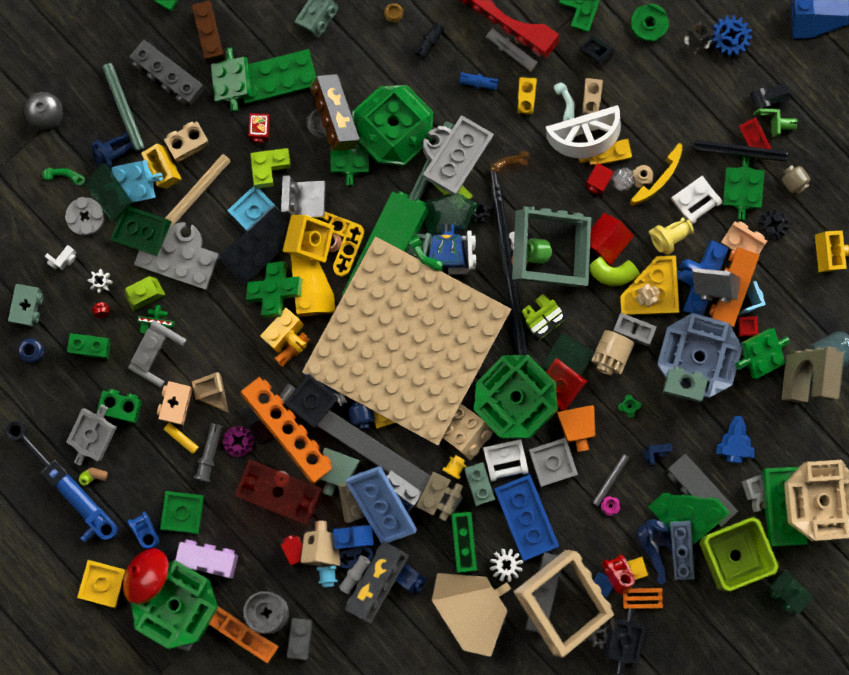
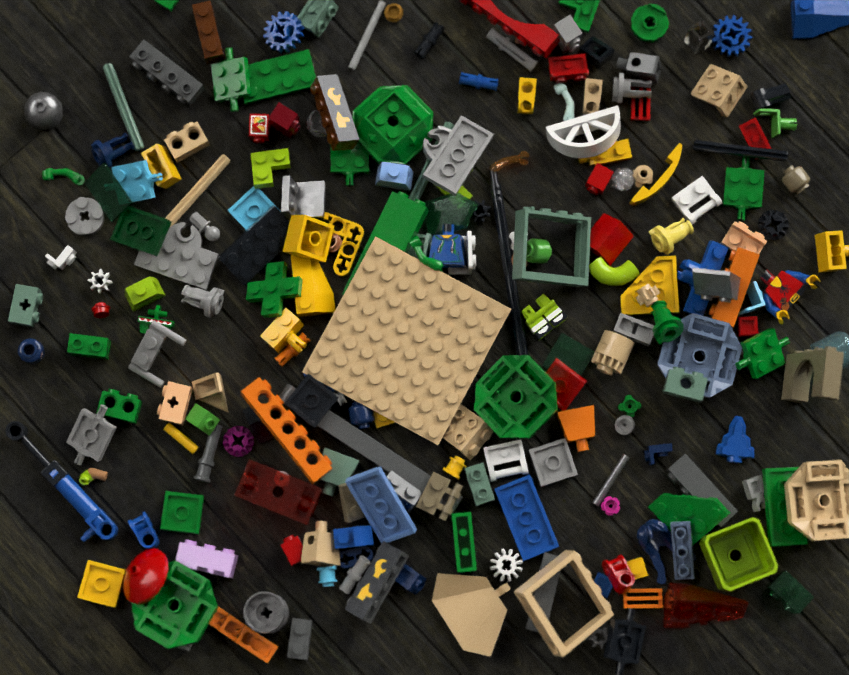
(202, 419): none -> bright green brick
(210, 301): none -> light grey piece
(211, 232): none -> light grey axle
(281, 26): none -> blue gear
(284, 120): none -> dark red brick
(367, 34): none -> light grey piece
(394, 176): none -> light blue torso
(568, 67): none -> red bracket
(569, 34): none -> light grey brick
(622, 90): none -> light grey piece
(624, 425): none -> light grey tile
(640, 115): none -> red tile
(647, 66): none -> dark grey torso
(666, 326): none -> green piece
(691, 604): none -> clear red wedge
(720, 89): none -> tan bracket
(784, 291): none -> torso

